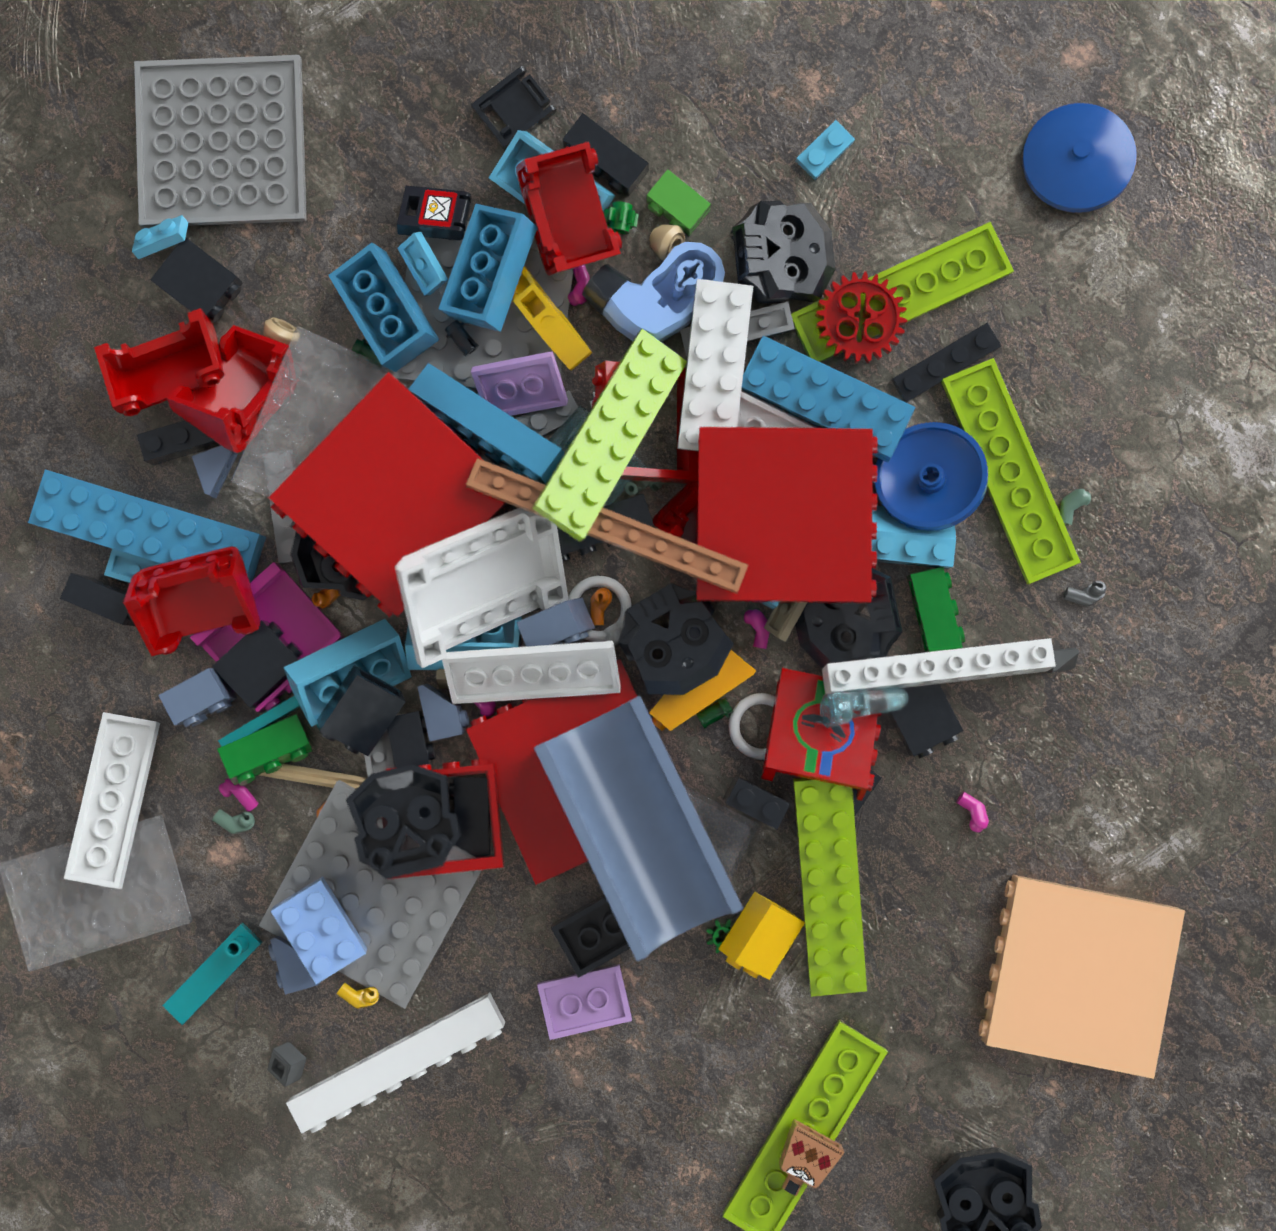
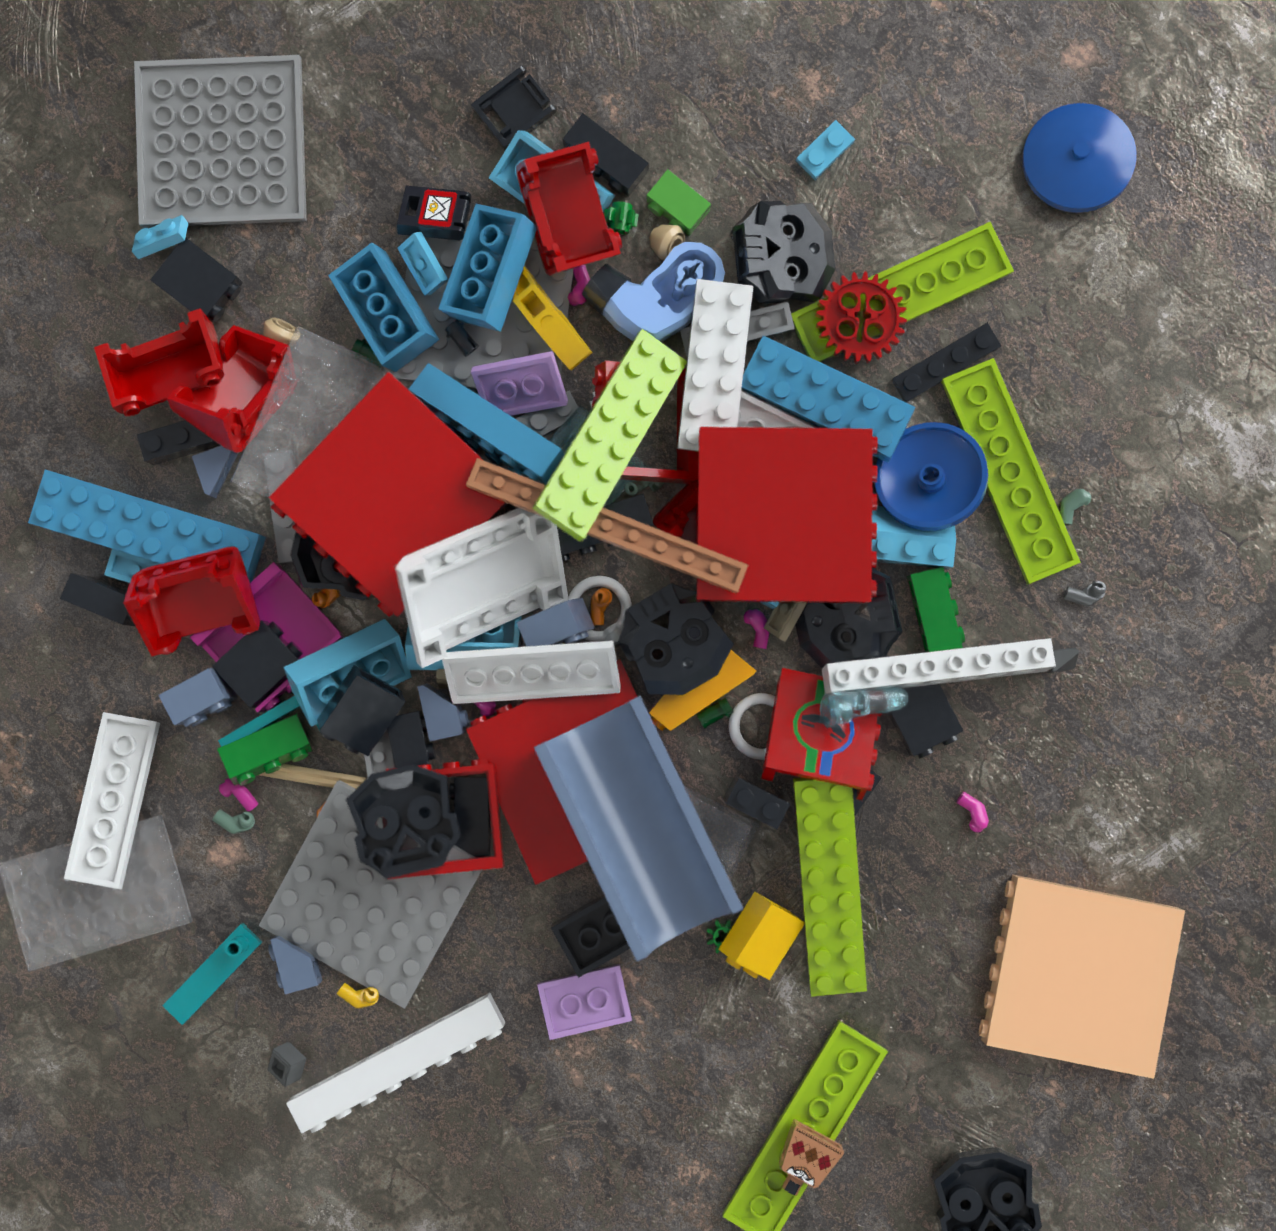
(319, 930): light blue brick -> none

